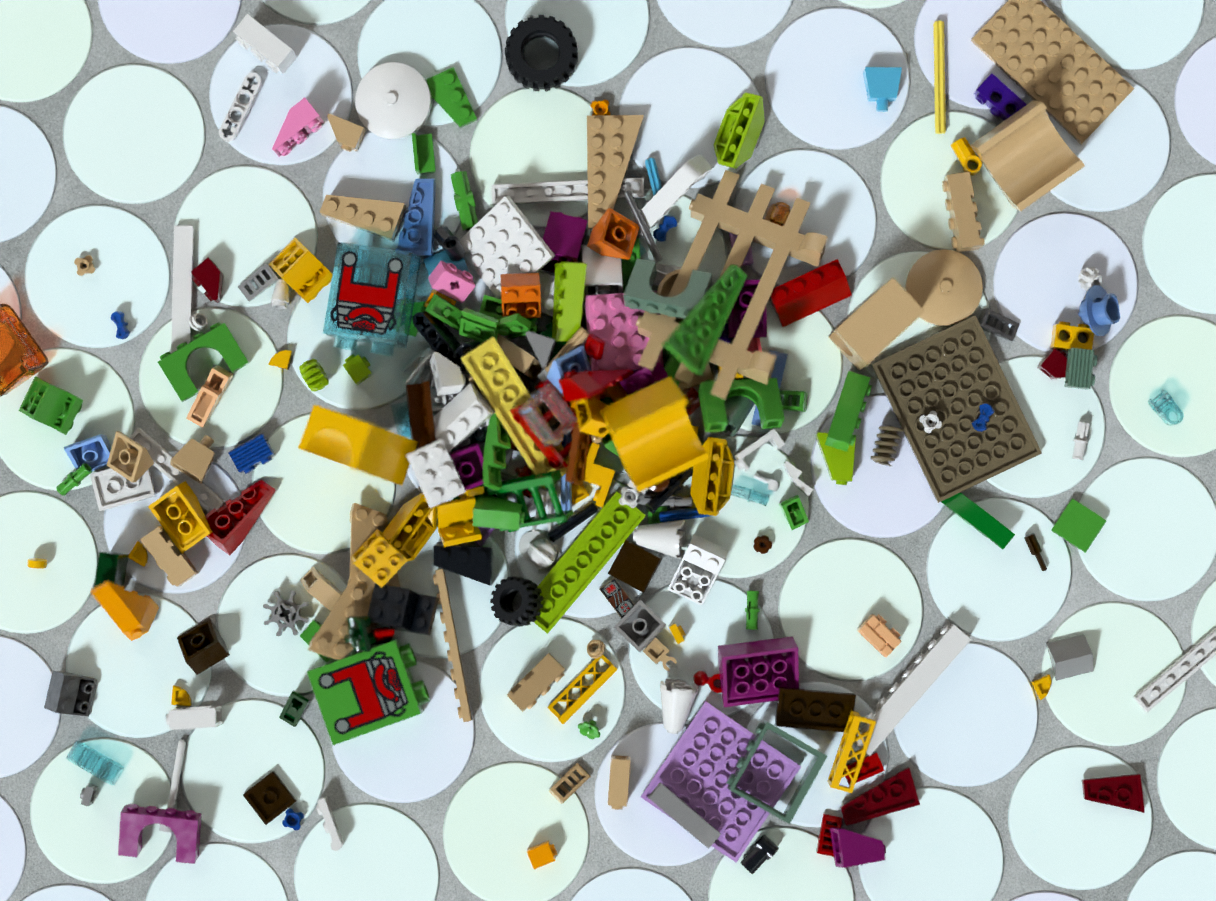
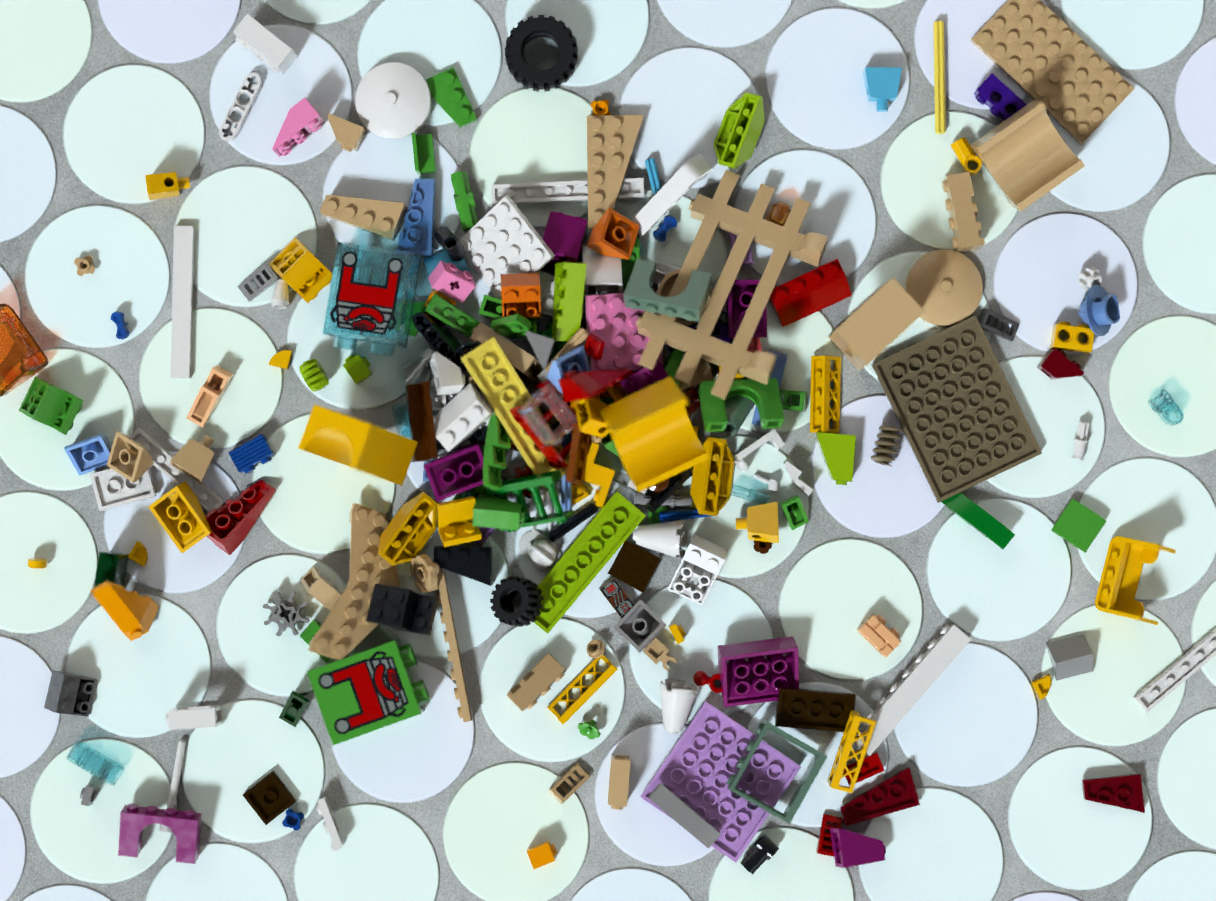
(74, 479): bright green pin -> none
(157, 185): none -> yellow torso
(168, 557): tan wedge -> none
(175, 364): bright green arch -> none
(180, 696): yellow tile -> none
(198, 322): white plate -> none
(202, 646): dark brown slope -> none
(210, 278): dark red slope -> none
(358, 634): dark green hips -> none
(378, 559): yellow bracket -> none
(383, 634): red slope -> none
(425, 573): none -> tan plate
(435, 473): white plate -> none
(473, 492): yellow tile -> none
(478, 326): bright green plate -> none
(634, 494): white plate -> none
(642, 225): flat silver bar -> none
(700, 330): bright green wing -> none
(752, 610): bright green pin -> none
(761, 522): none -> yellow torso
(822, 394): none -> yellow fence
(848, 410): bright green brick -> none
(935, 421): white plate -> none
(981, 423): blue piece -> none
(1035, 549): dark brown axle -> none
(1080, 368): sand green brick -> none
(1122, 576): none -> yellow windscreen

